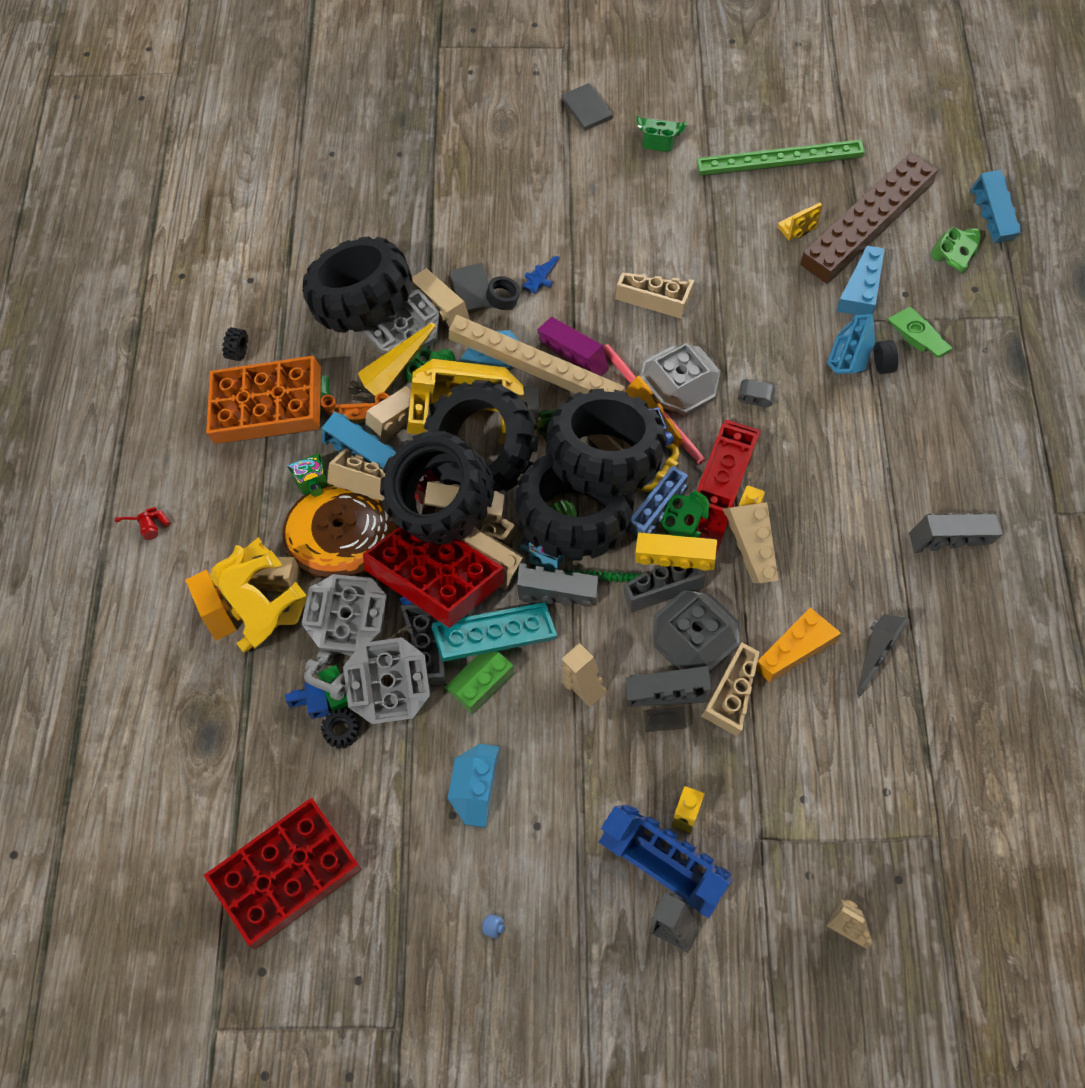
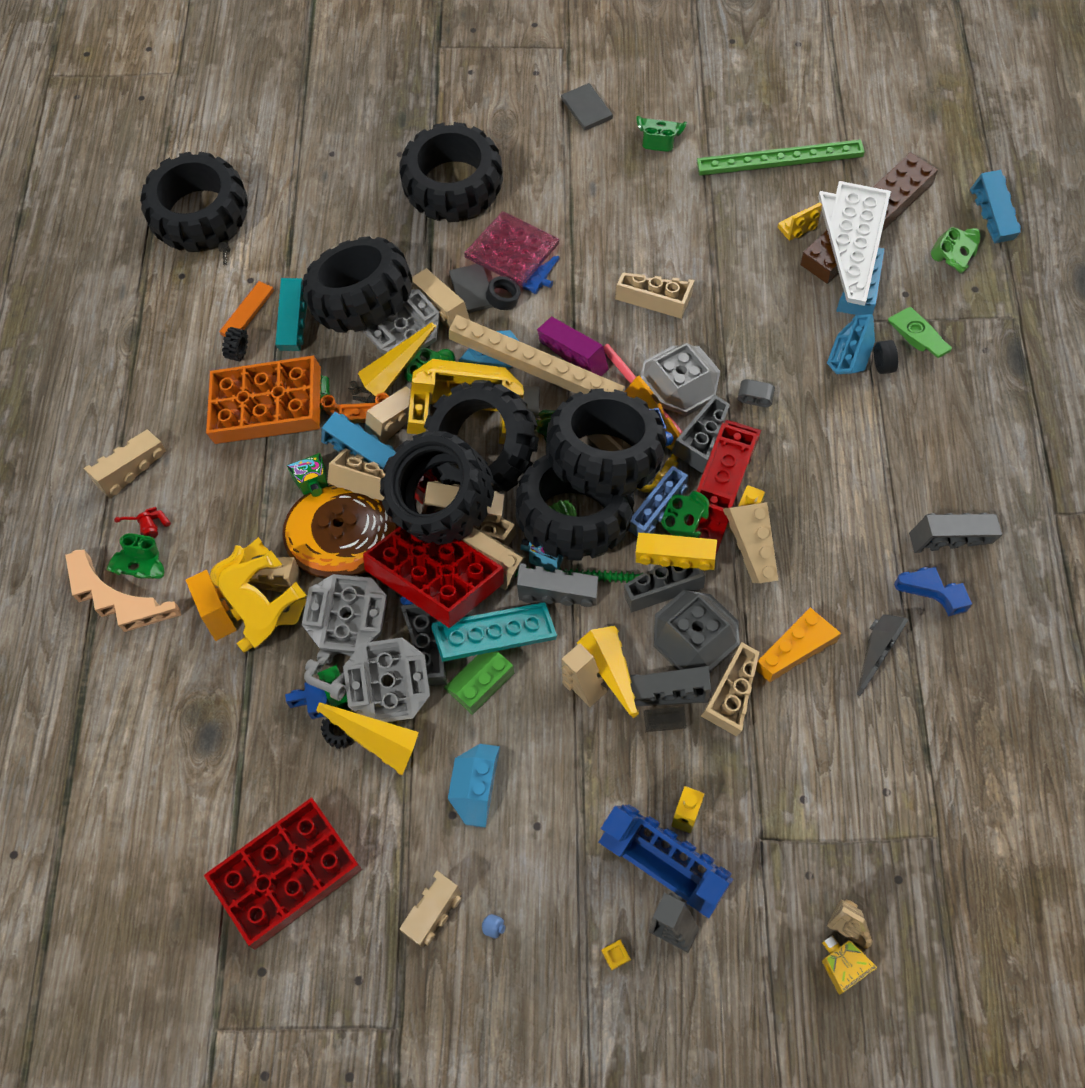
(125, 463): none -> tan wedge
(130, 610): none -> light nougat arch
(138, 550): none -> green piece
(188, 175): none -> black tyre
(223, 247): none -> clear smoke hand
(249, 307): none -> orange tile
(291, 315): none -> teal wedge
(385, 740): none -> yellow wedge
(431, 910): none -> tan wedge
(446, 145): none -> black tyre
(511, 248): none -> clear pink plate
(612, 665): none -> yellow wedge
(616, 955): none -> yellow tile
(700, 435): none -> dark grey wedge
(845, 964): none -> yellow torso
(854, 228): none -> white wing
(927, 583): none -> blue arch

